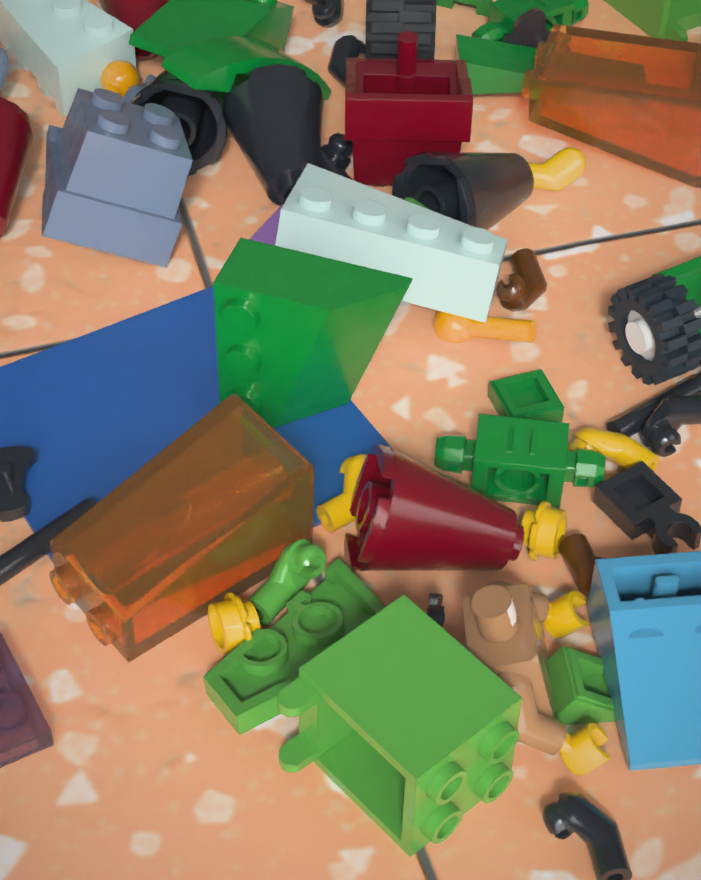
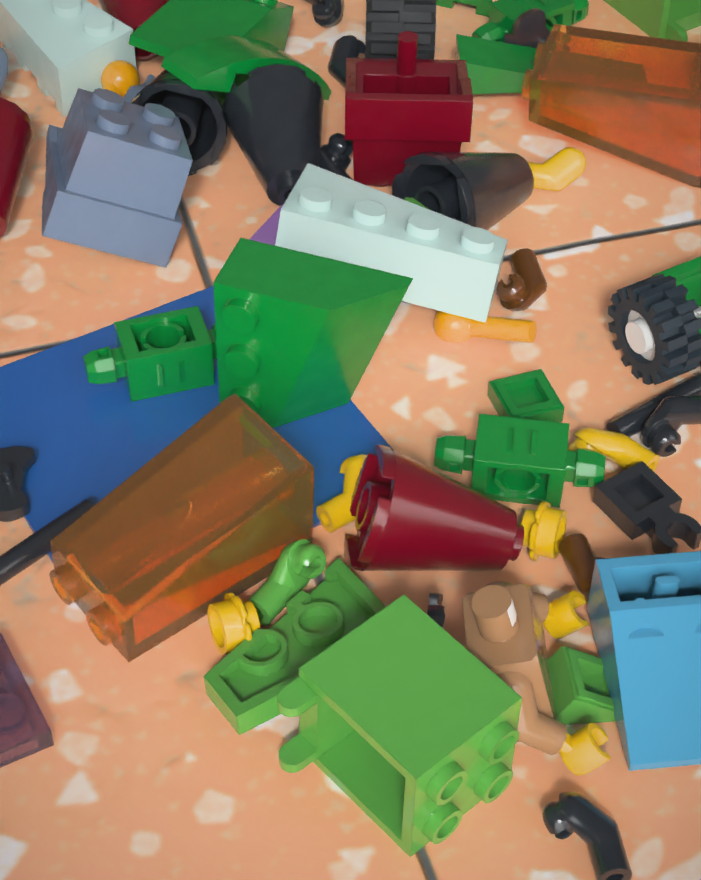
(157, 354): none -> green piece

